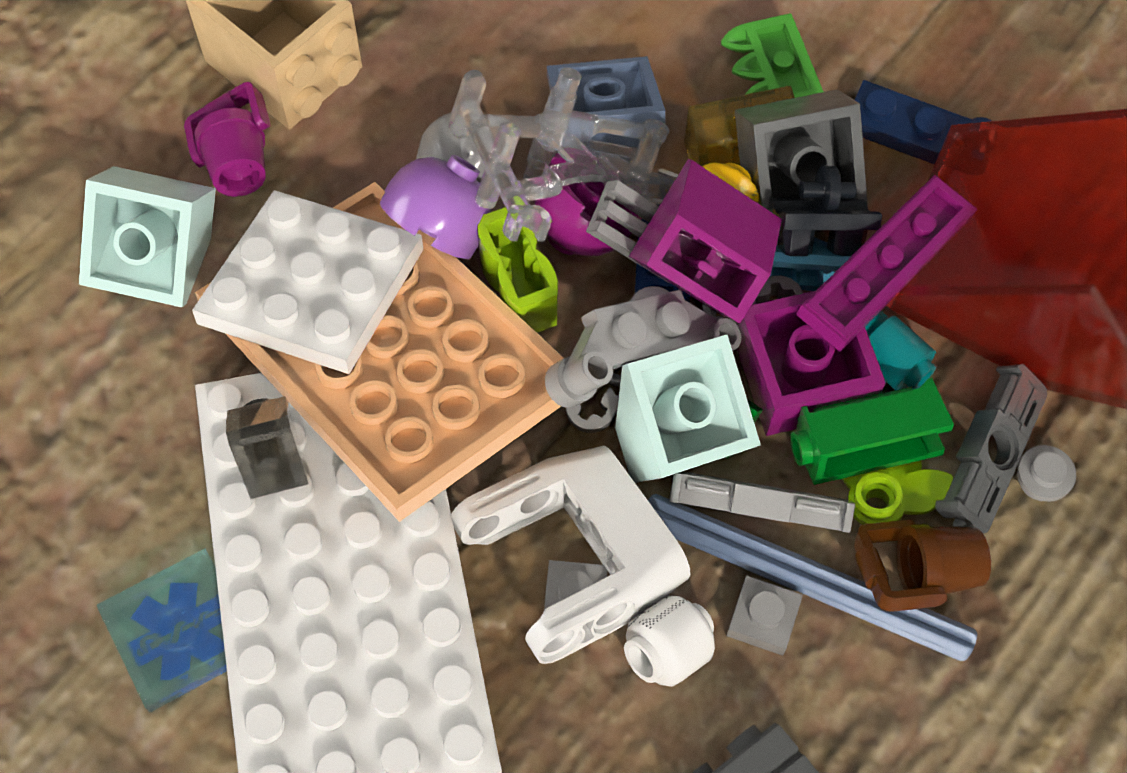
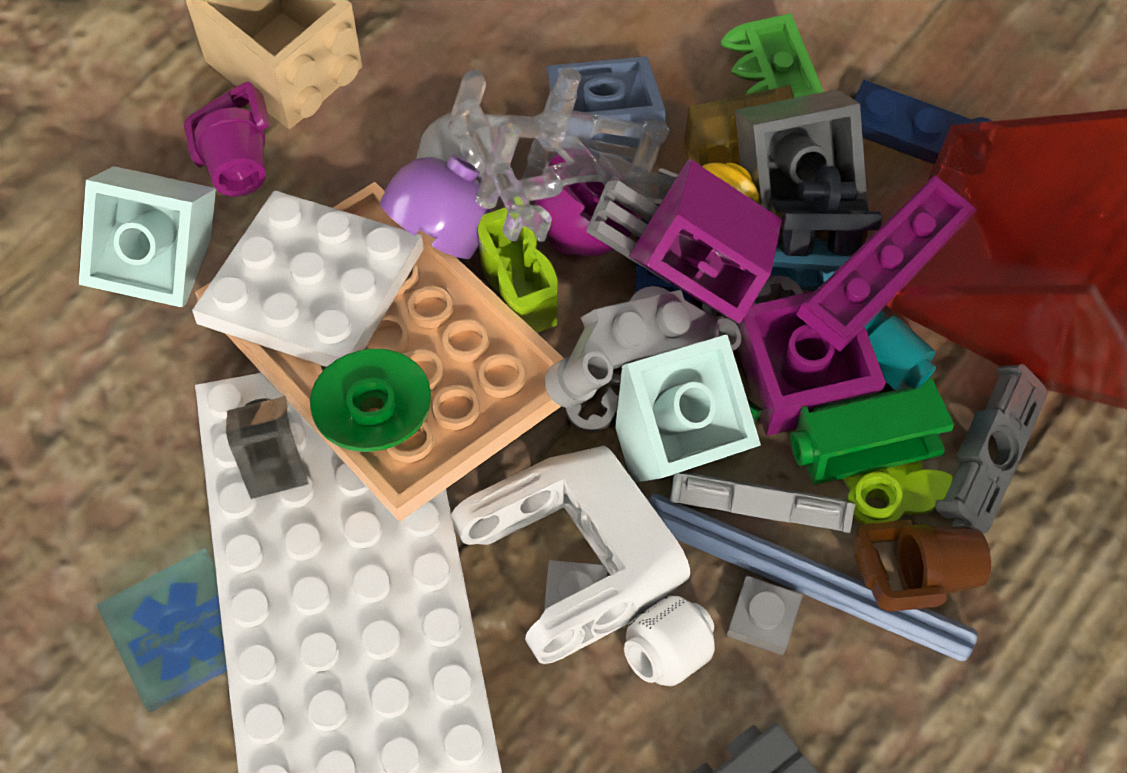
(365, 382): none -> green dish
(1046, 473): light grey plate -> none

